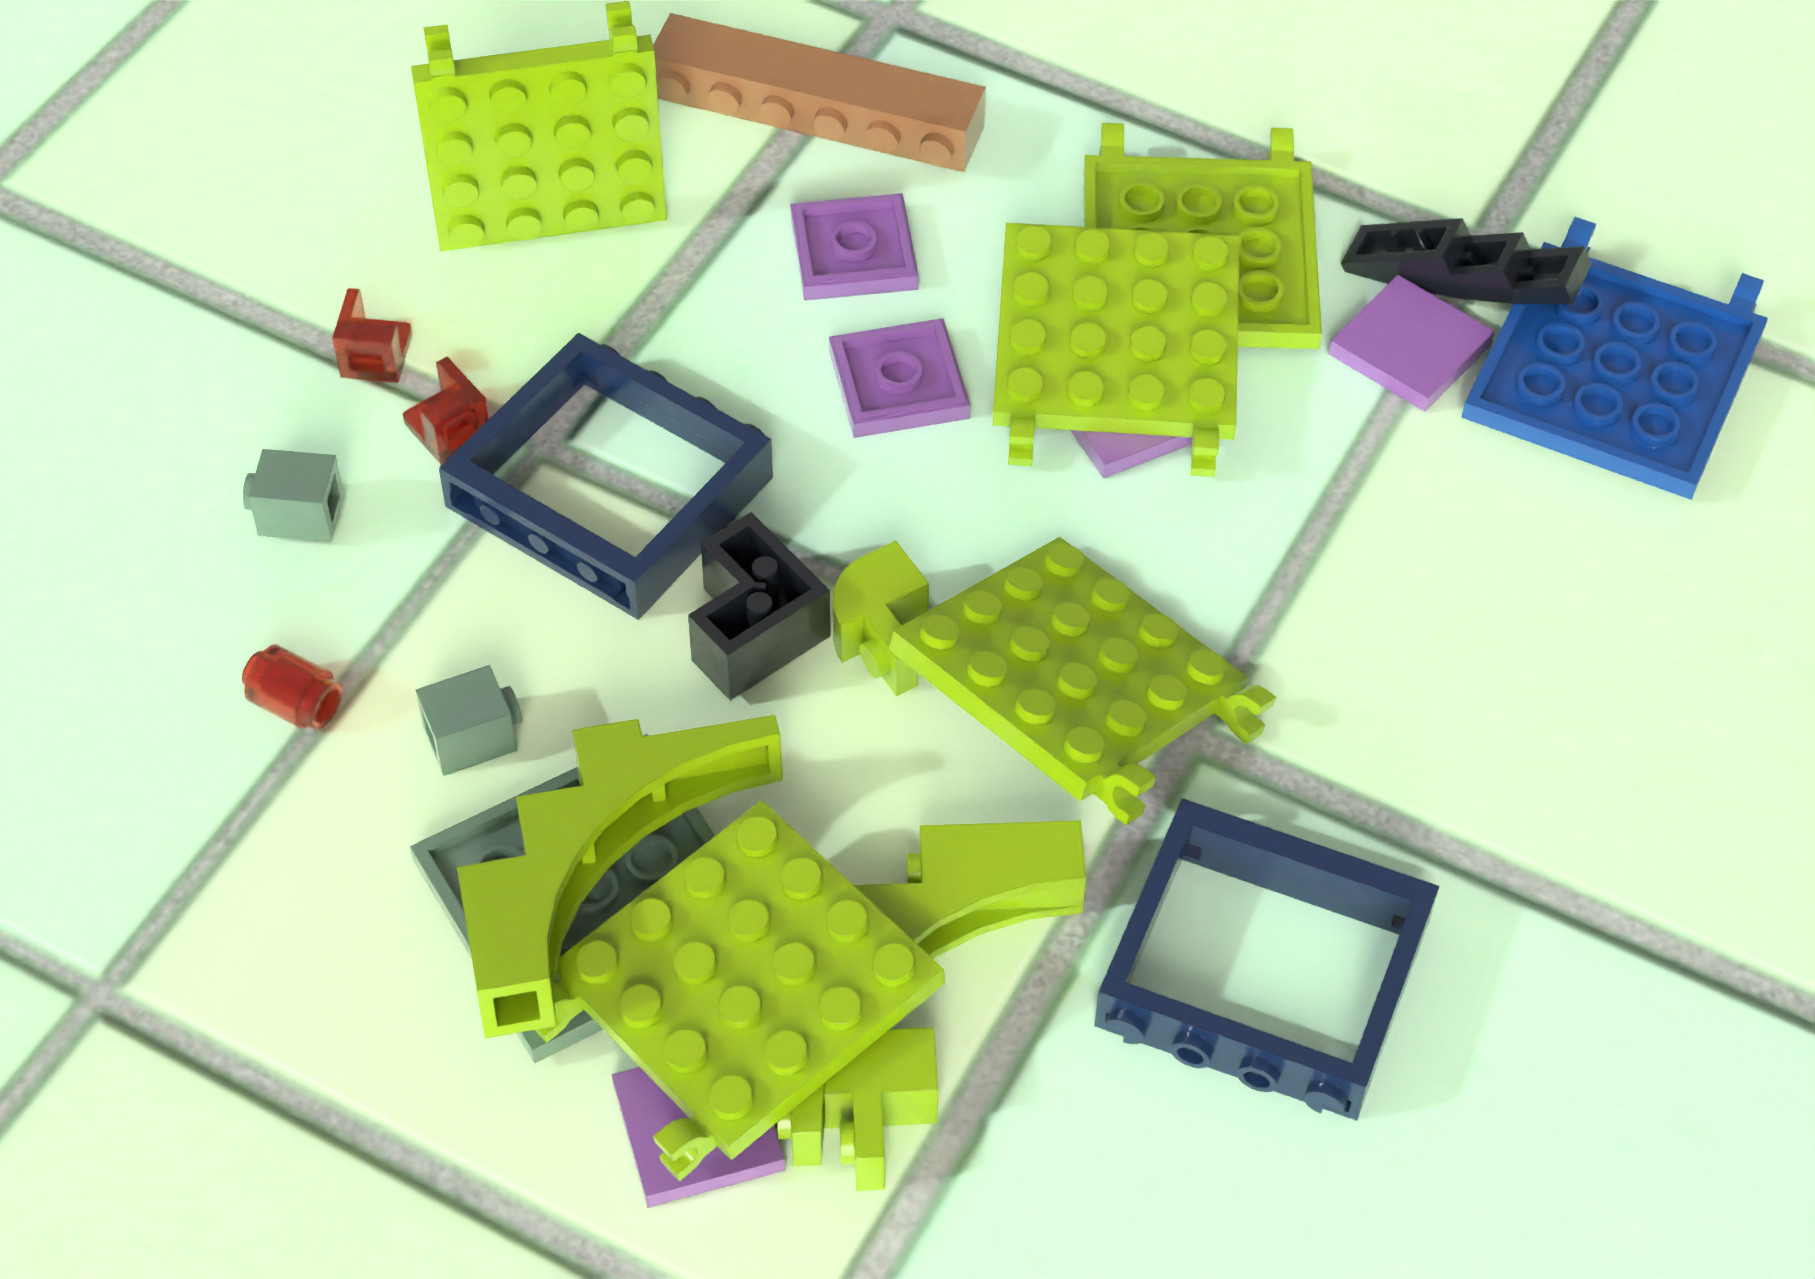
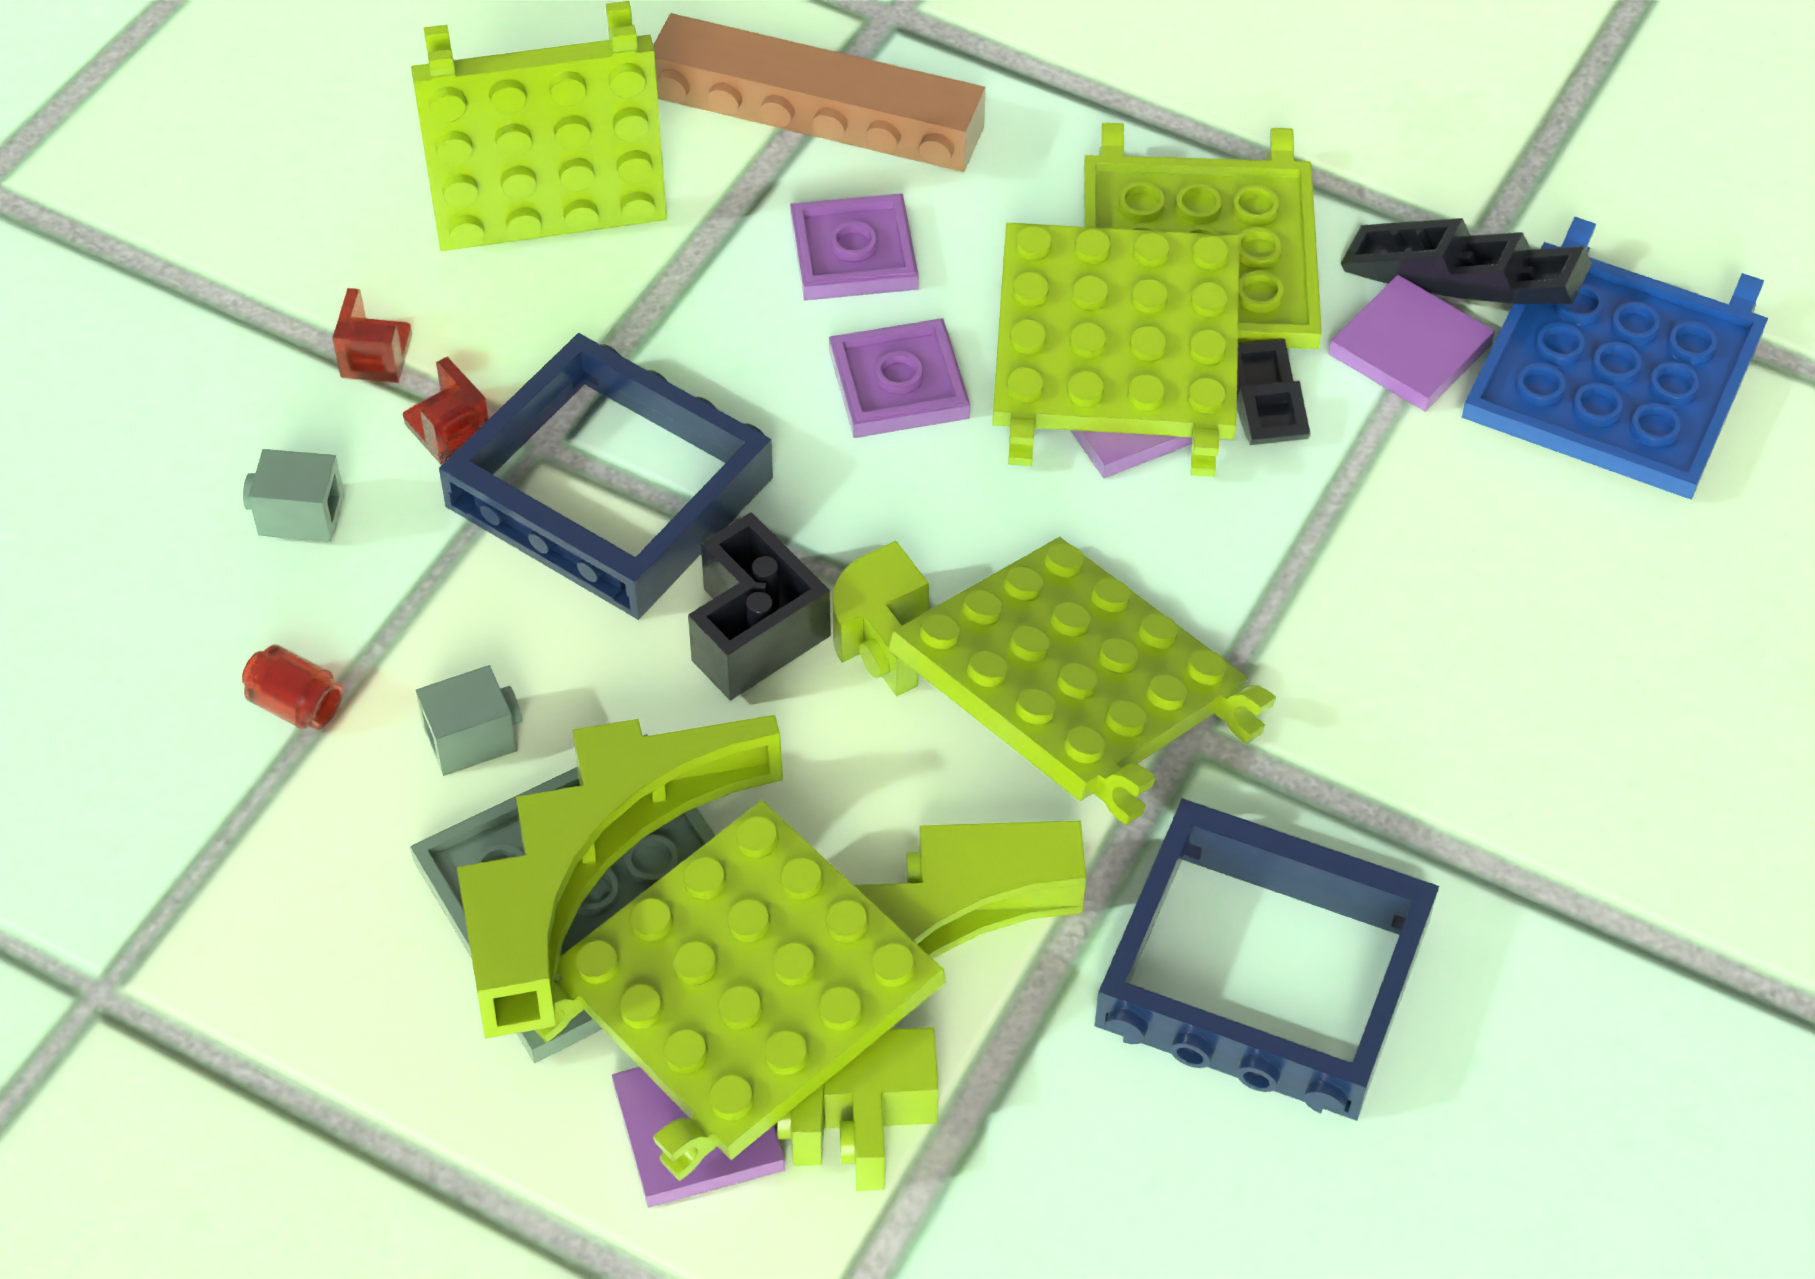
(1267, 396): none -> black slope

